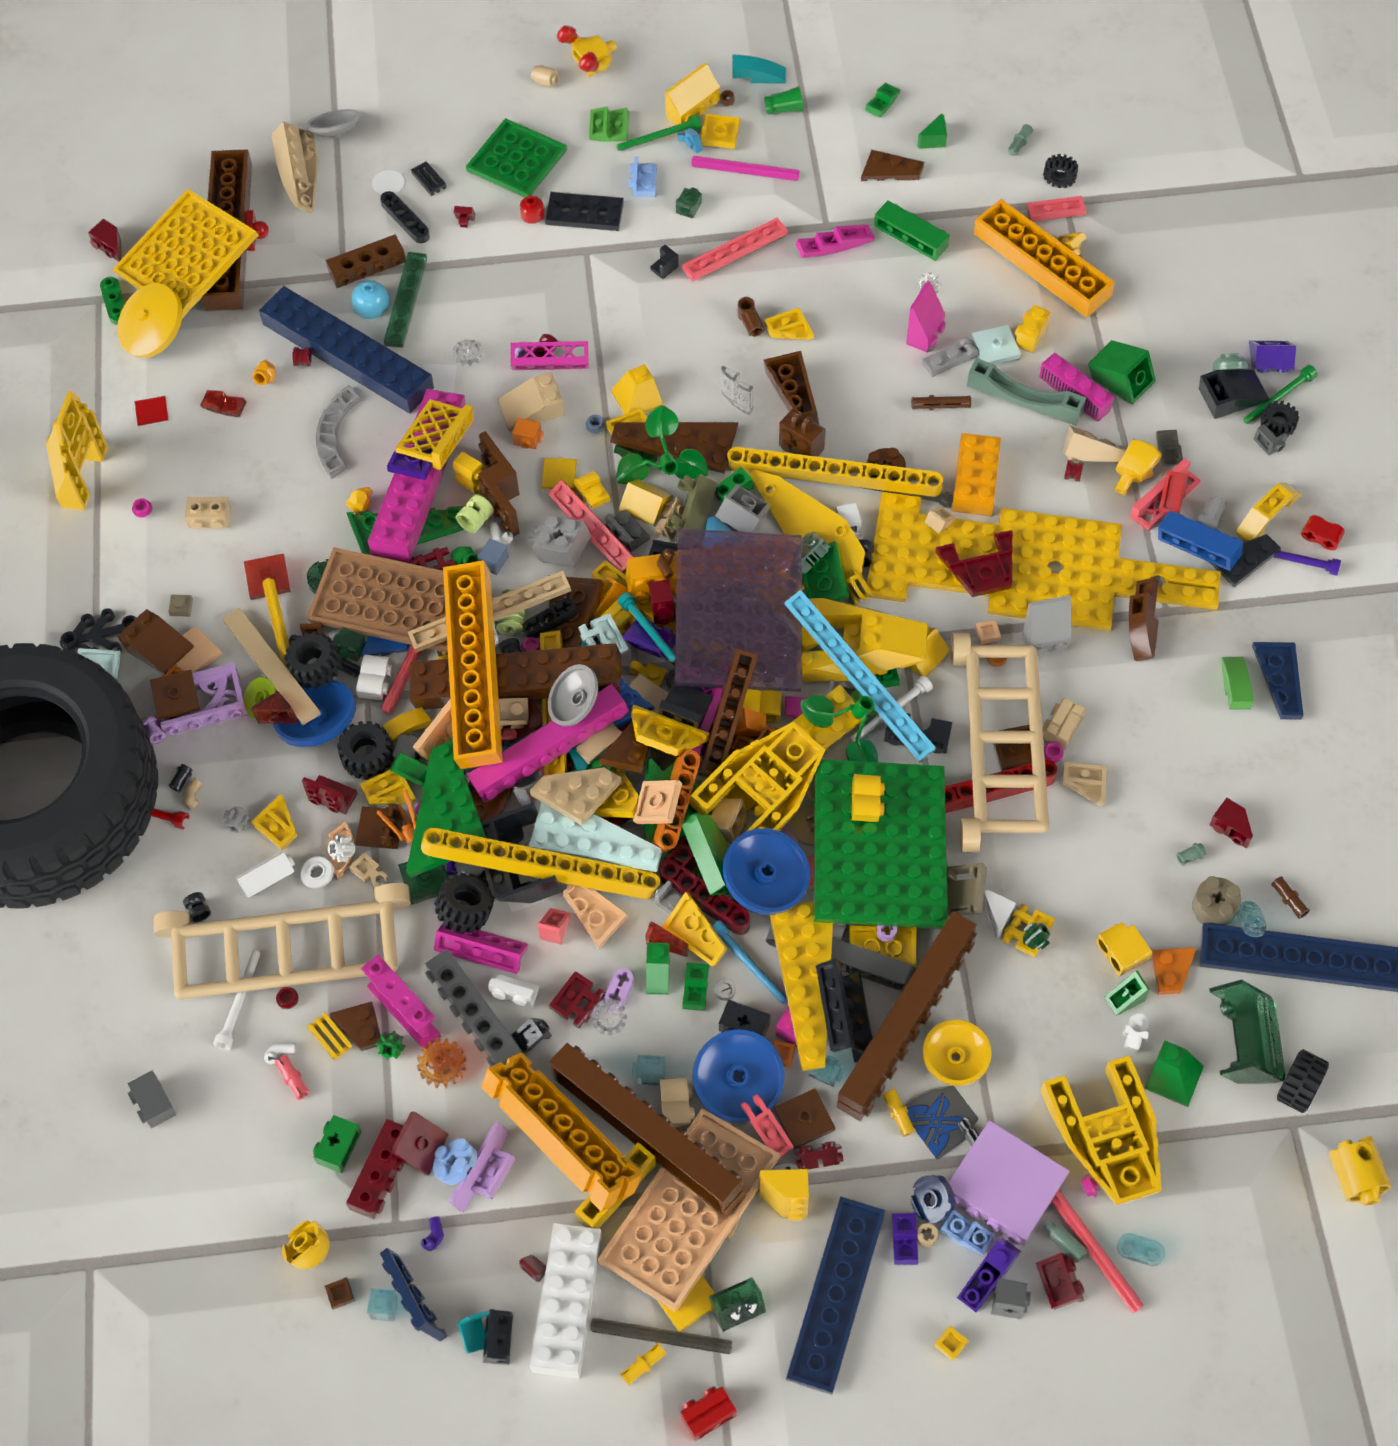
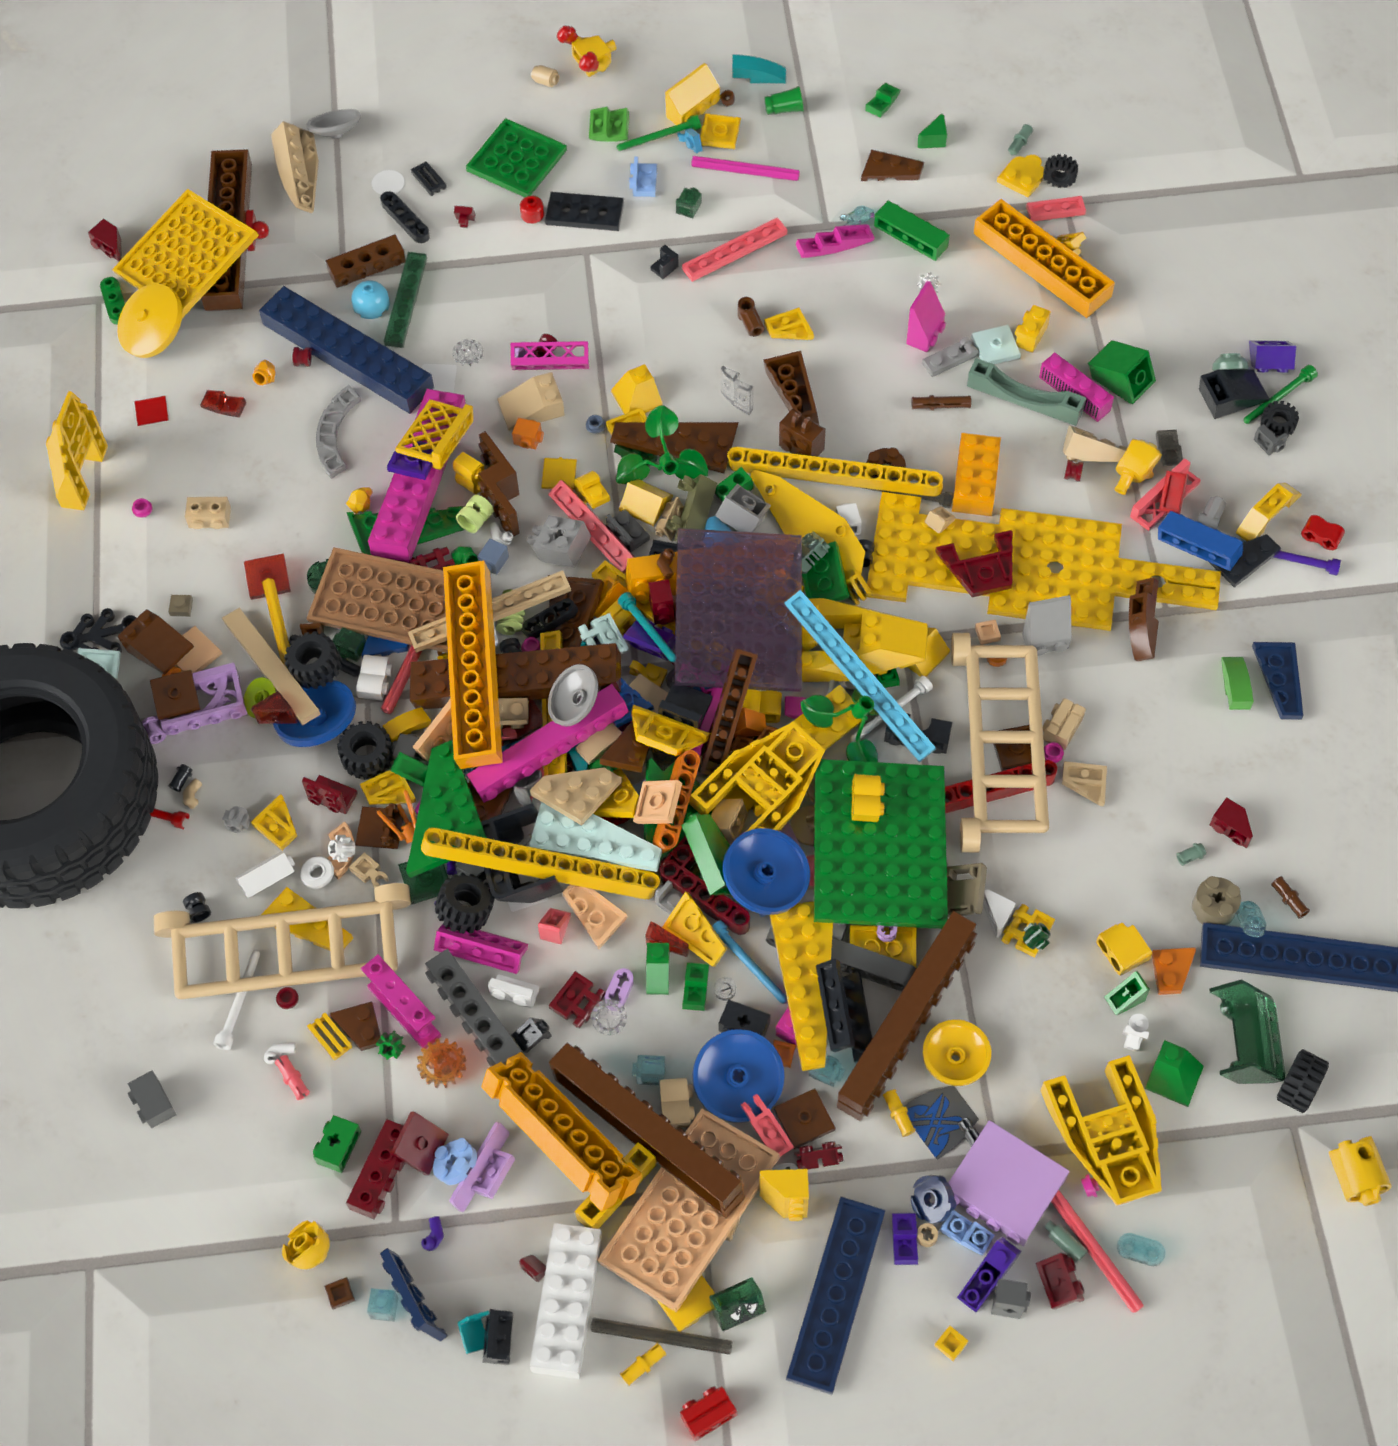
(315, 931): none -> yellow wing
(858, 216): none -> clear light blue plate
(1022, 174): none -> yellow plate

